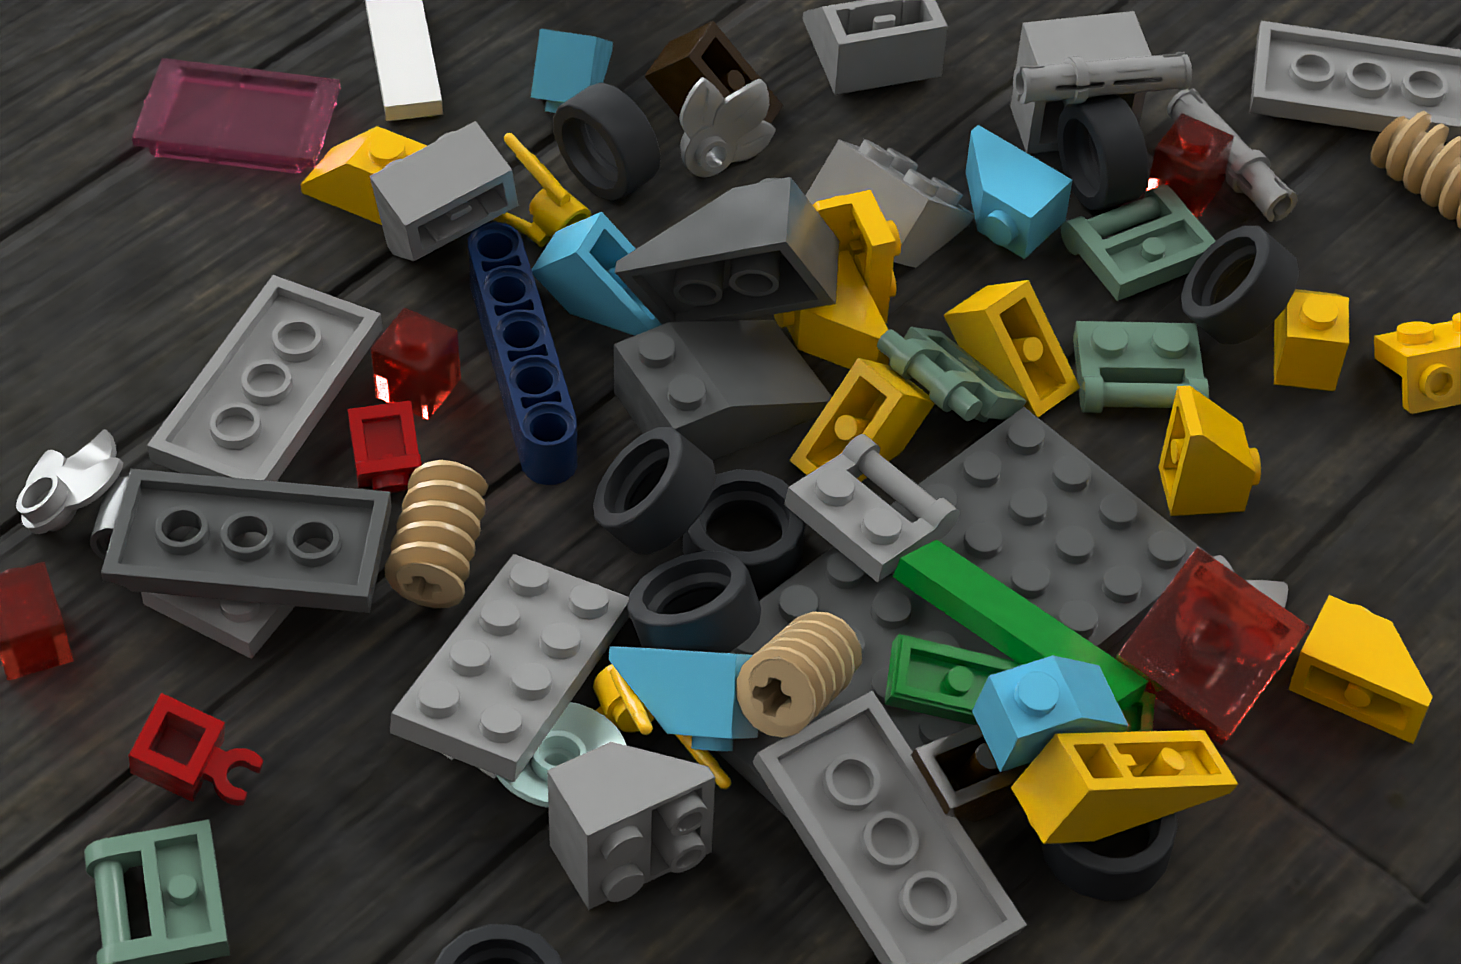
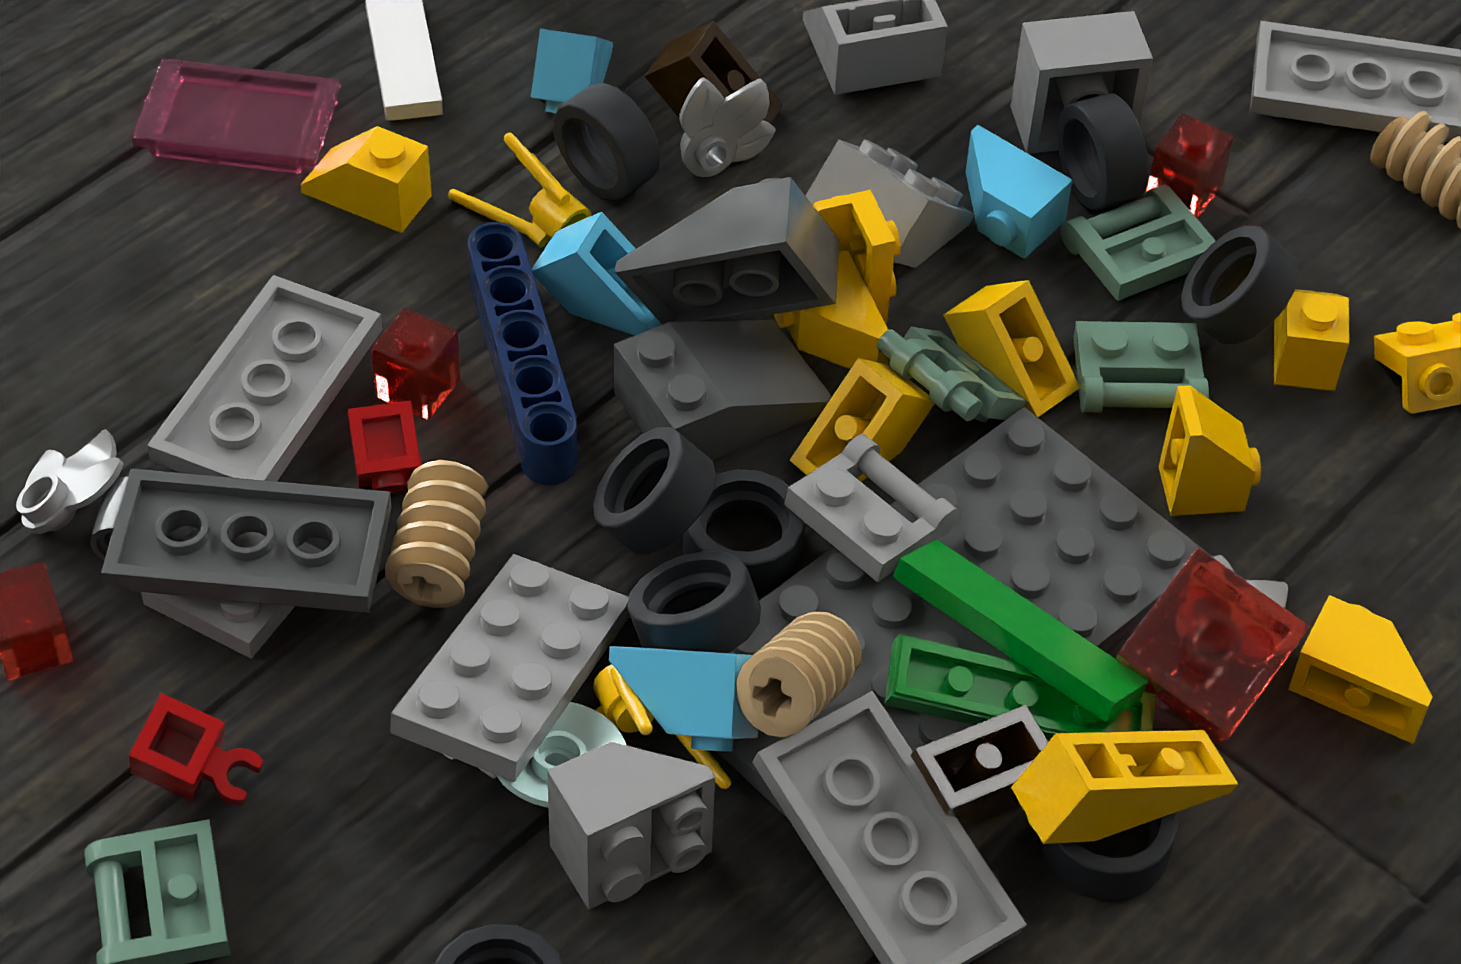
(442, 192): light grey slope -> none
(1036, 700): medium azure slope -> none
(1081, 79): light grey pin -> none
(1247, 169): light grey pin -> none

